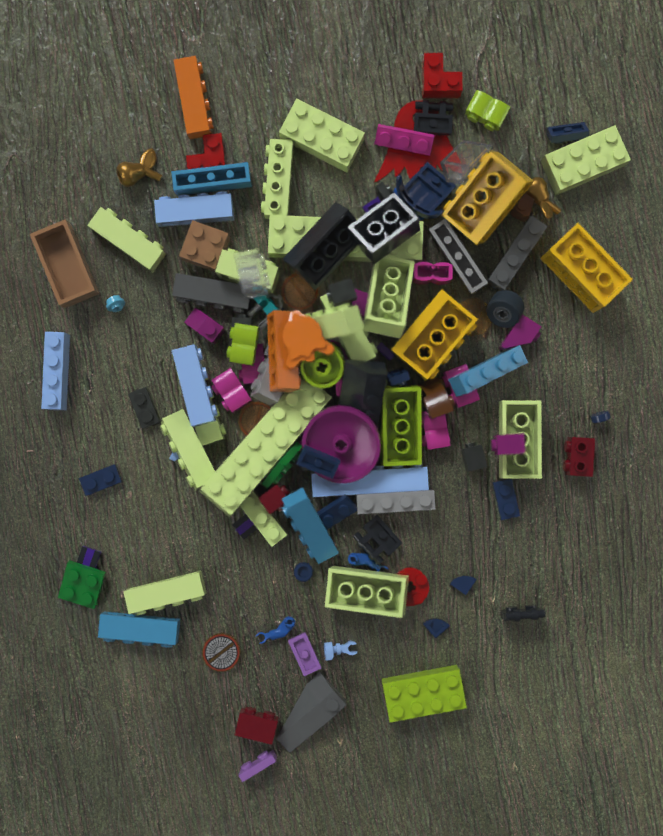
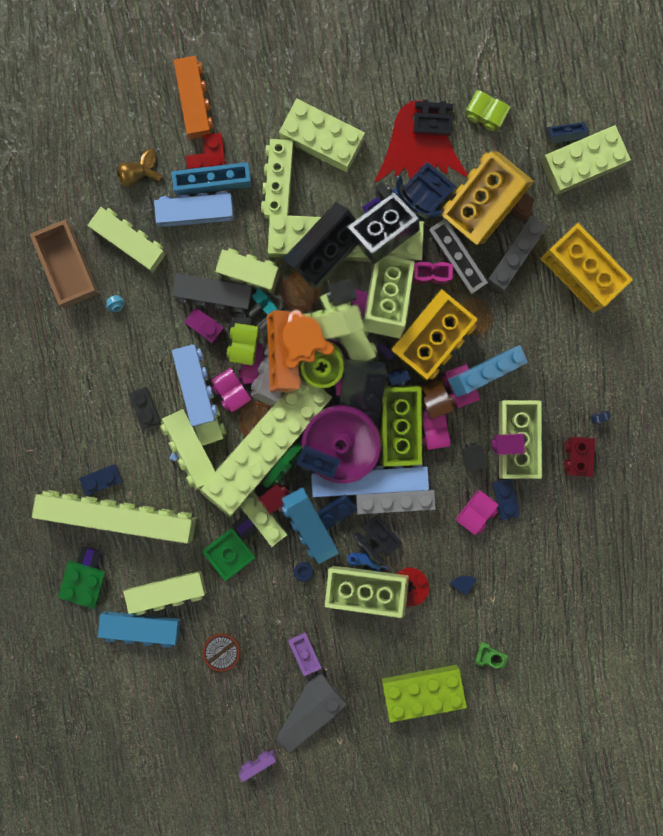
(55, 371): light blue brick -> none
(113, 517): none -> yellowish green brick
(204, 245): medium nougat brick -> none
(228, 554): none -> green plate
(251, 273): clear brick -> none
(256, 725): dark red brick -> none
(282, 630): blue arm -> none
(329, 649): light blue piece -> none
(404, 139): dark pink plate -> none
(436, 626): dark blue tile -> none
(439, 83): red brick -> none
(463, 160): clear slope -> none
(477, 512): none -> dark pink brick
(486, 654): none -> bright green plate
(505, 308): black wheel -> none
(521, 334): magenta slope -> none
(529, 612): black plate -> none
(539, 192): pearl gold piece -> none

